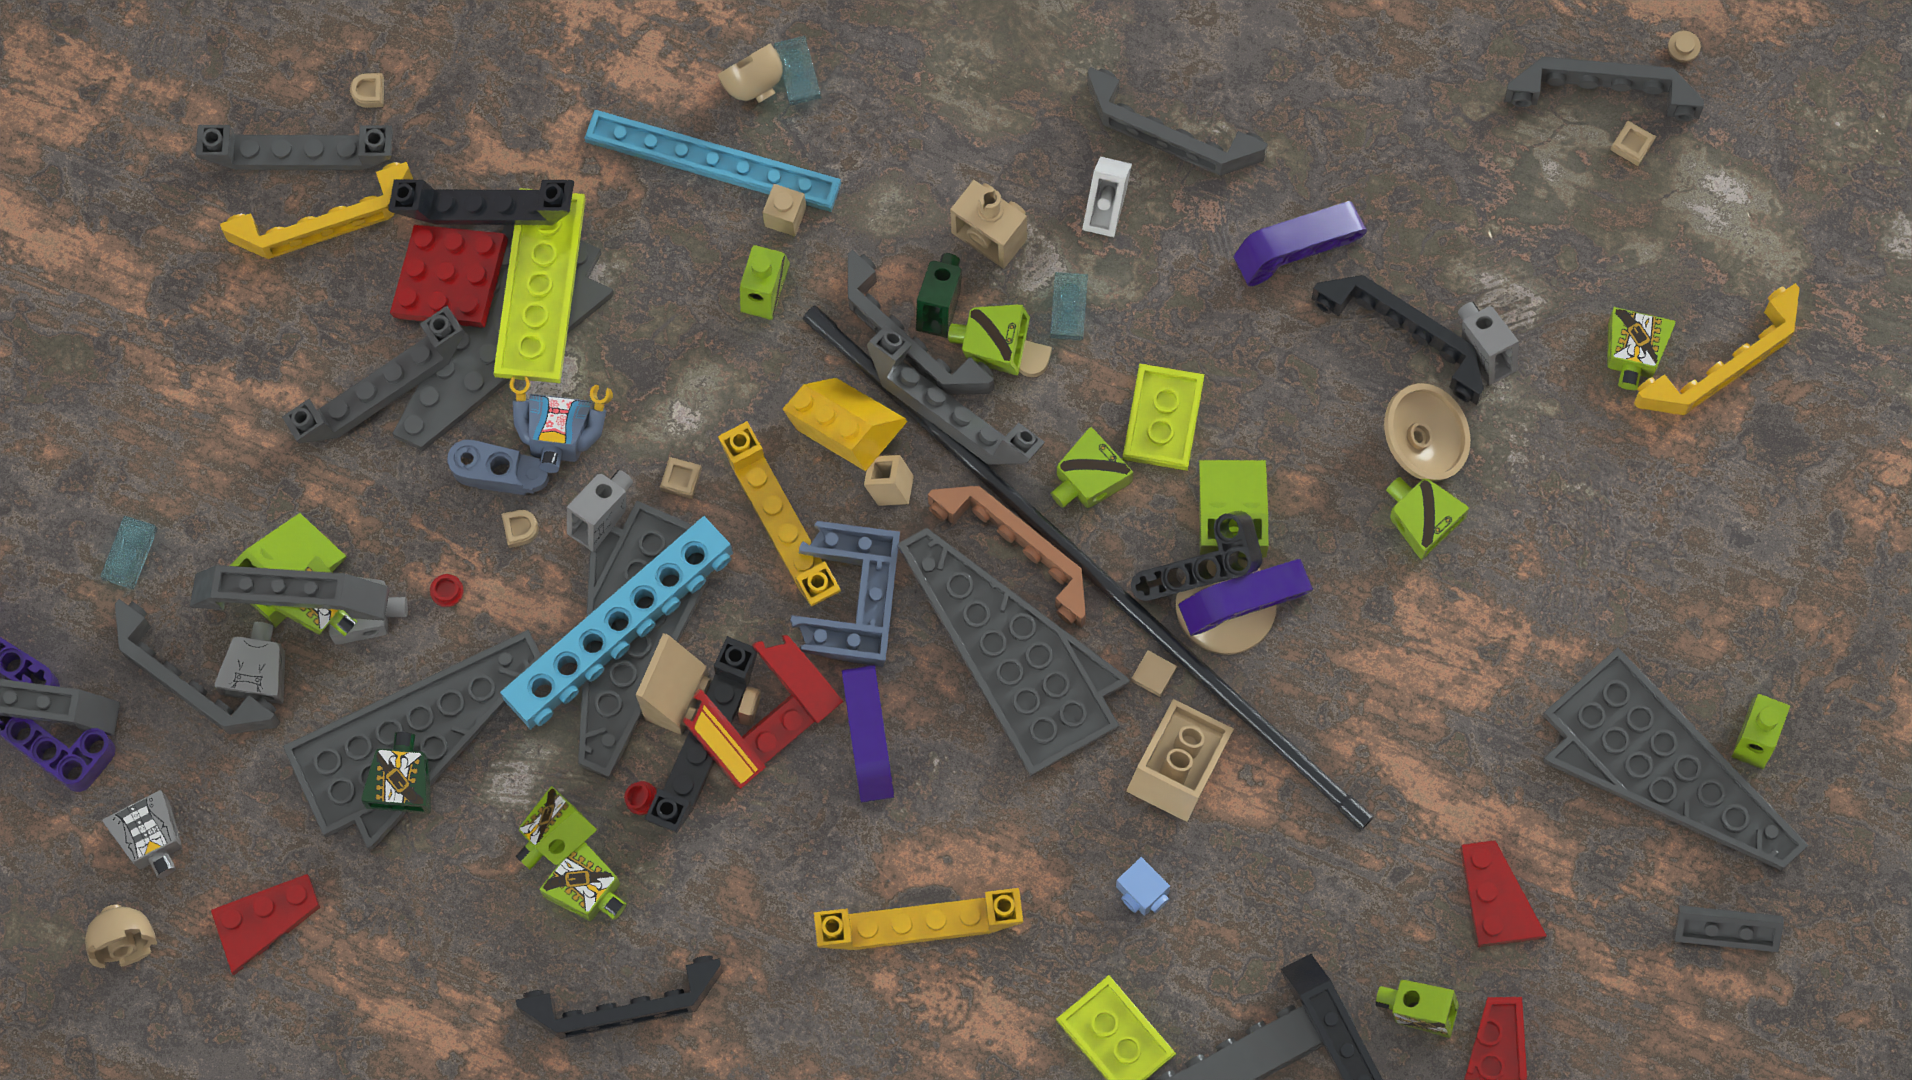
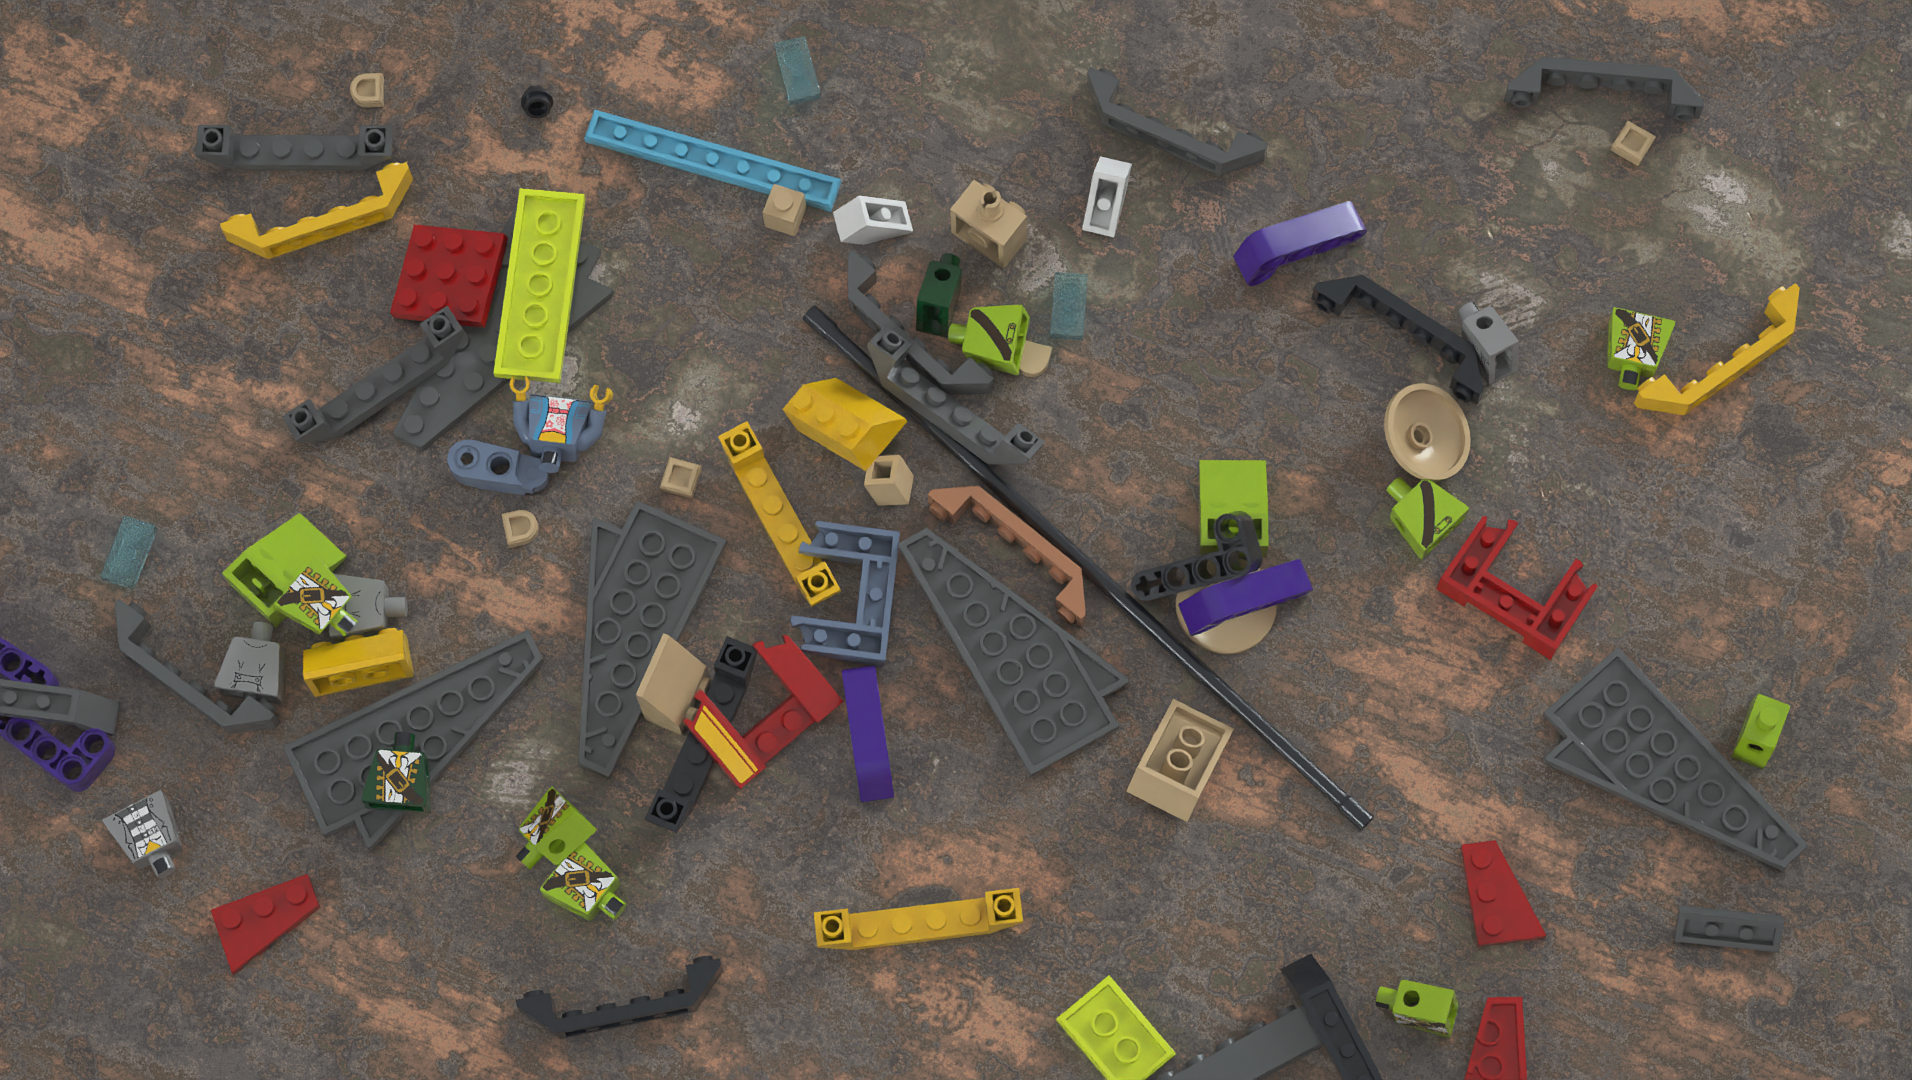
(119, 936): tan cylinder -> none
(289, 588): dark grey slope -> none
(357, 662): none -> yellow slope
(446, 590): red plate -> none
(482, 207): black slope -> none
(536, 102): none -> black plate
(597, 509): light grey torso -> none
(639, 797): red plate -> none
(699, 538): medium azure brick -> none
(749, 706): tan tile -> none
(753, 75): tan cylinder -> none
(765, 277): lime torso -> none
(872, 220): none -> white slope
(1090, 472): lime torso -> none
(1143, 888): light blue brick -> none
(1154, 673): tan tile -> none
(1163, 417): neon yellow tile -> none
(1540, 625): none -> red wedge
(1684, 46): tan plate -> none

